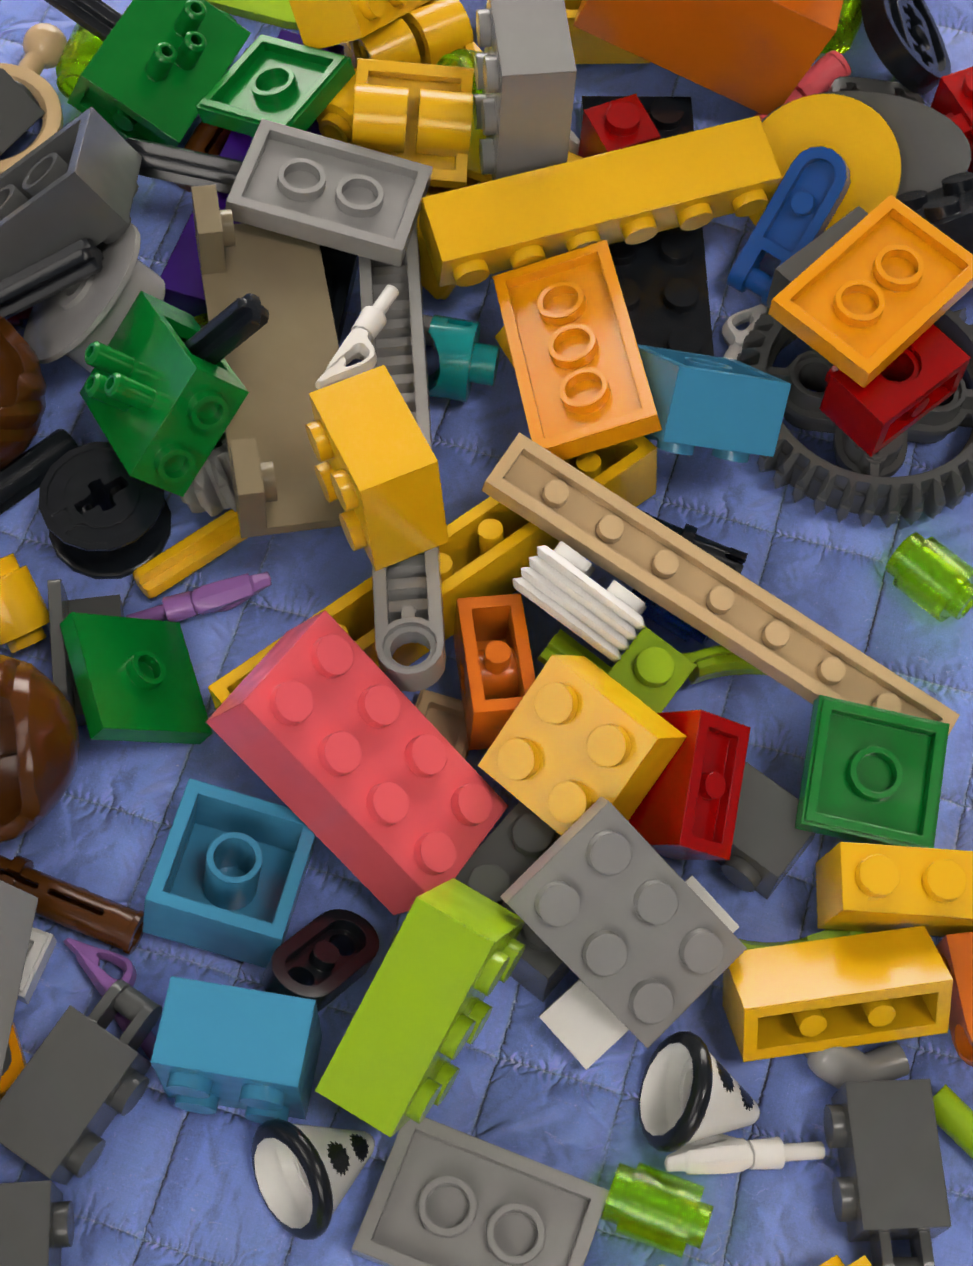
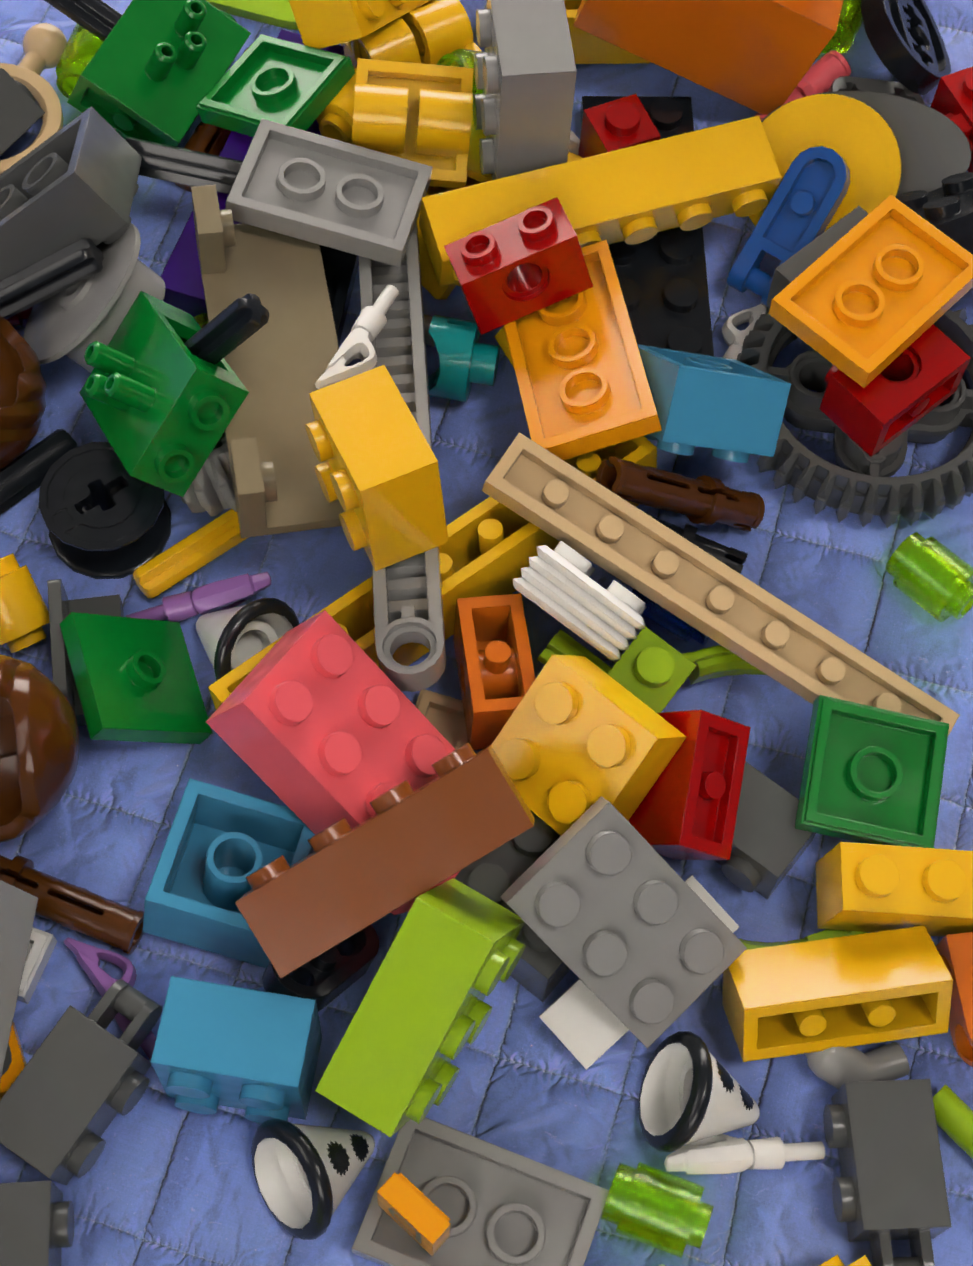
(243, 631): none -> hat
(384, 860): none -> dark orange brick
(414, 1212): none -> light orange tile
(519, 265): none -> red brick
(700, 499): none -> reddish brown pin

